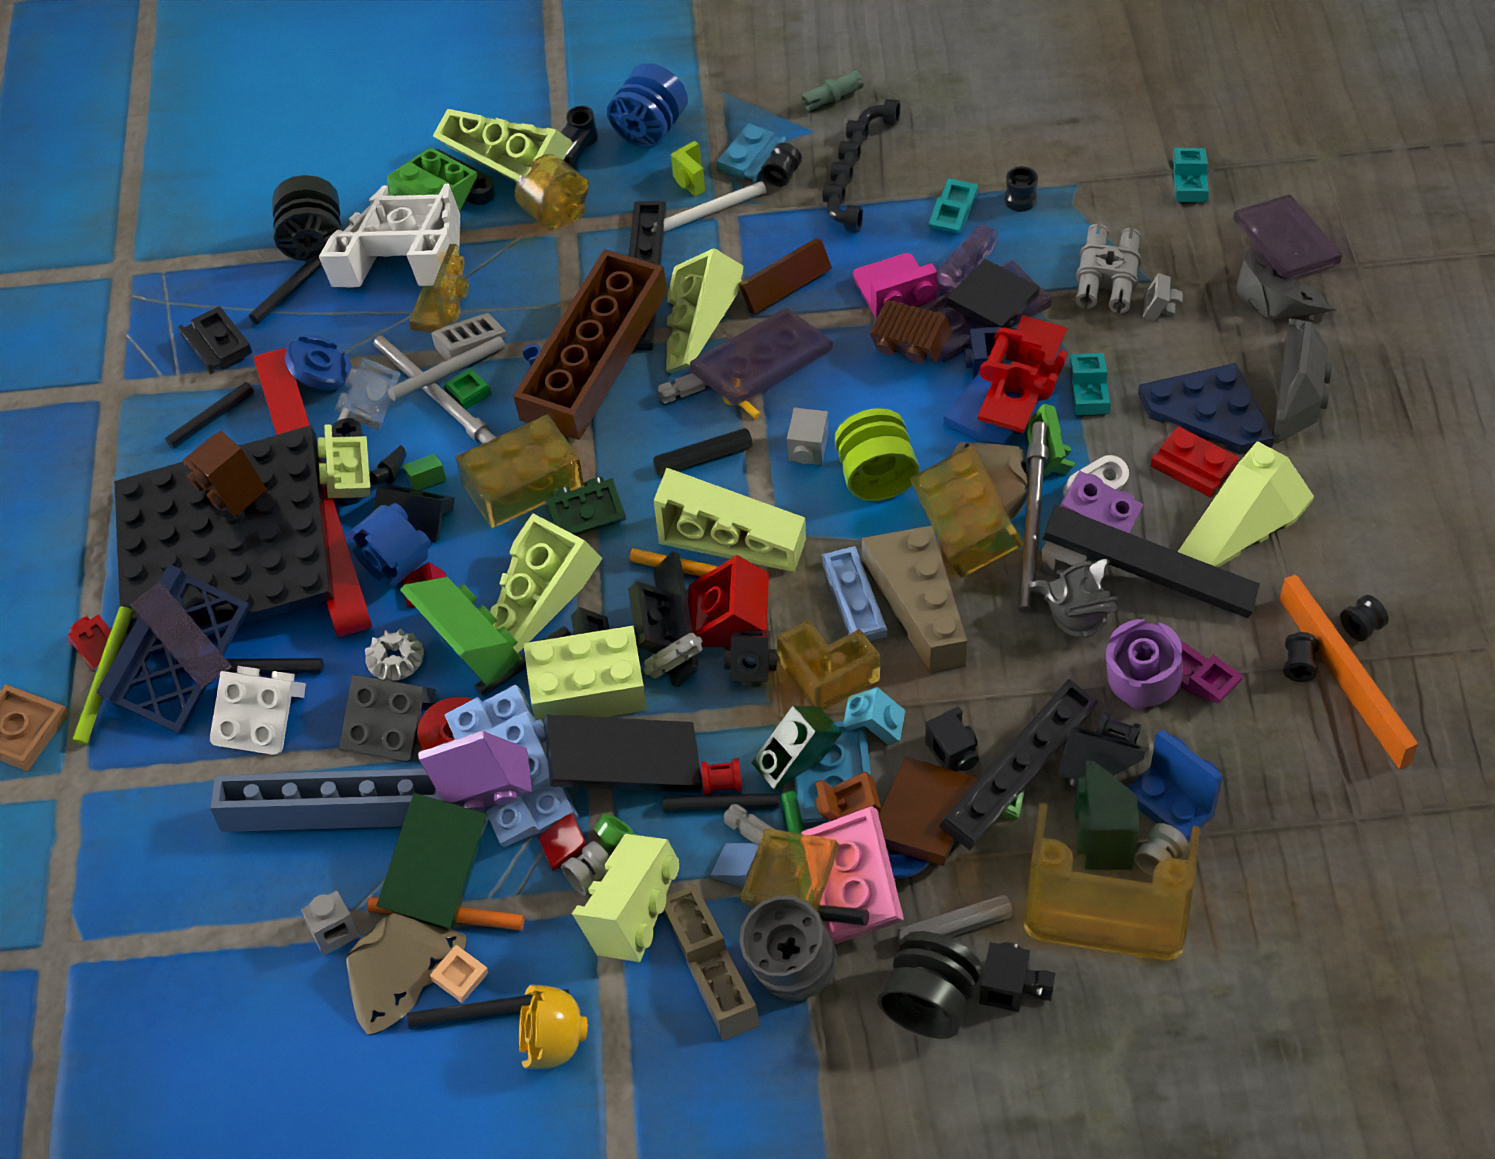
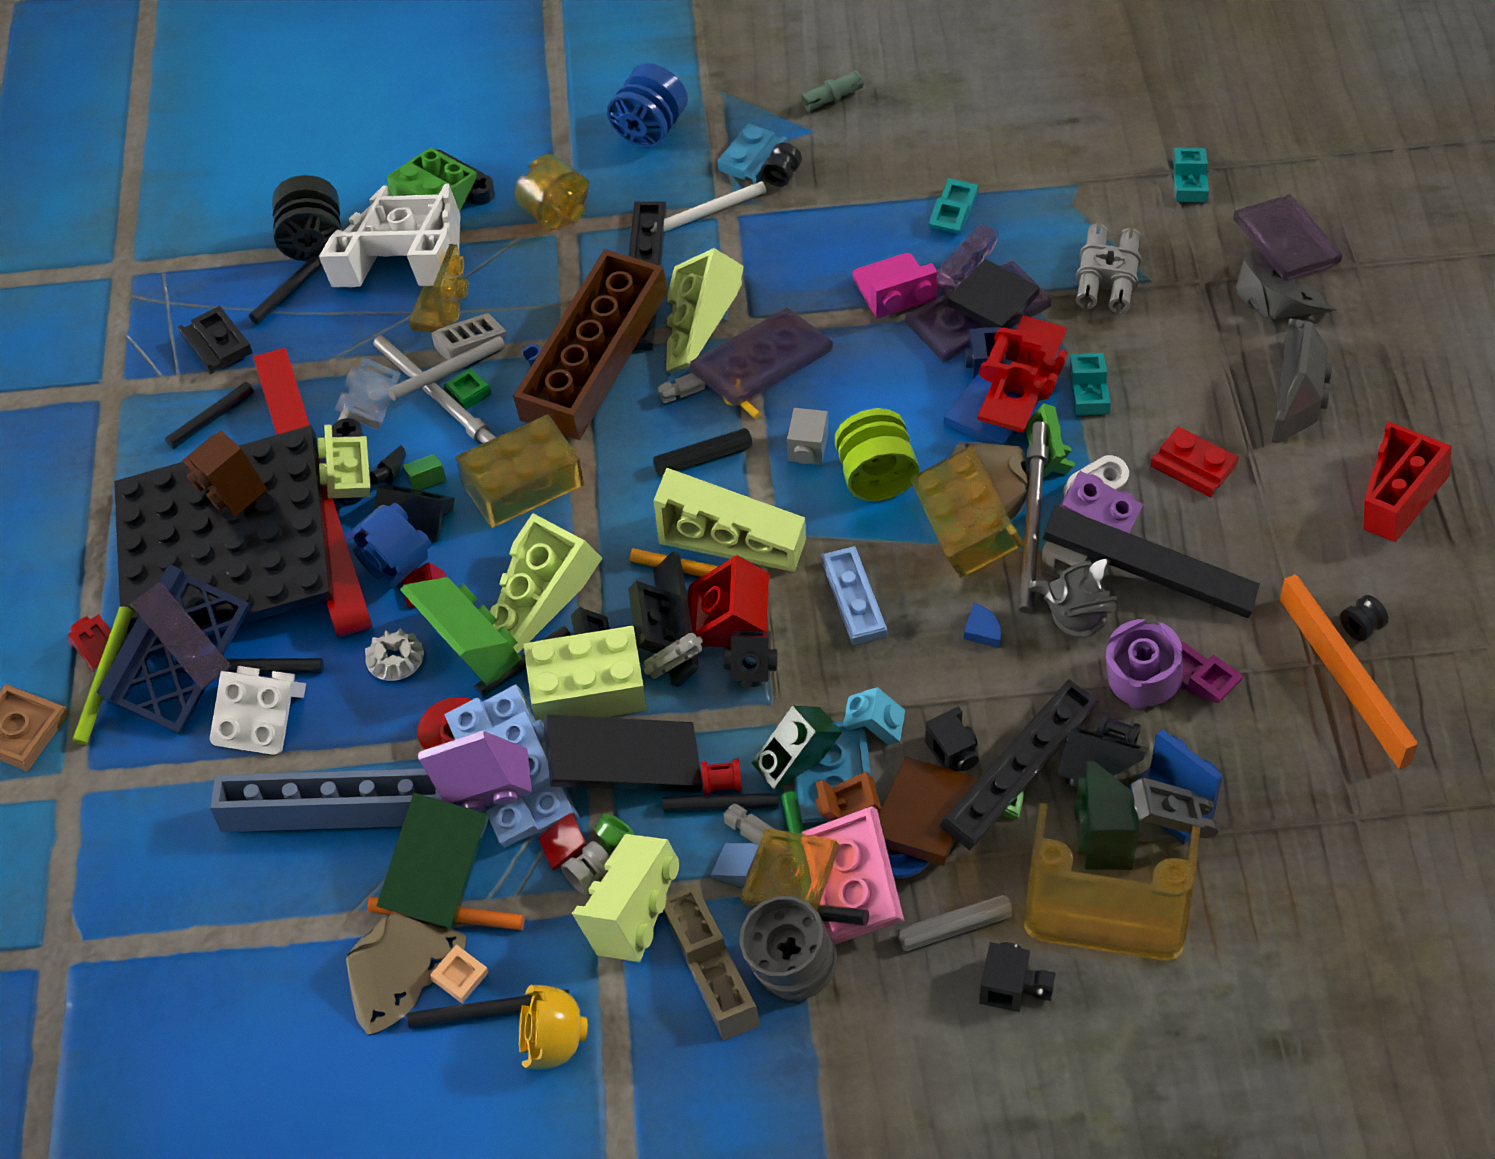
(317, 362): blue tile -> none
(323, 915): light grey brick -> none
(383, 717): dark grey bracket -> none
(498, 143): yellowish green wedge -> none
(580, 130): black piece -> none
(587, 507): dark green bracket -> none
(688, 169): lime bracket -> none
(785, 275): reddish brown tile -> none
(827, 671): clear yellow brick -> none
(850, 152): black bar -> none
(910, 332): reddish brown brick -> none
(917, 587): dark tan wedge -> none
(930, 985): pearl dark grey wheel -> none
(982, 626): none -> blue tile
(1021, 188): black wheel -> none
(1161, 298): light grey tile -> none
(1163, 844): light grey wheel -> none
(1173, 807): none -> dark grey hinge
(1210, 405): dark blue plate -> none
(1251, 504): yellowish green wedge -> none
(1301, 657): black bush -> none
(1403, 480): none -> red wedge

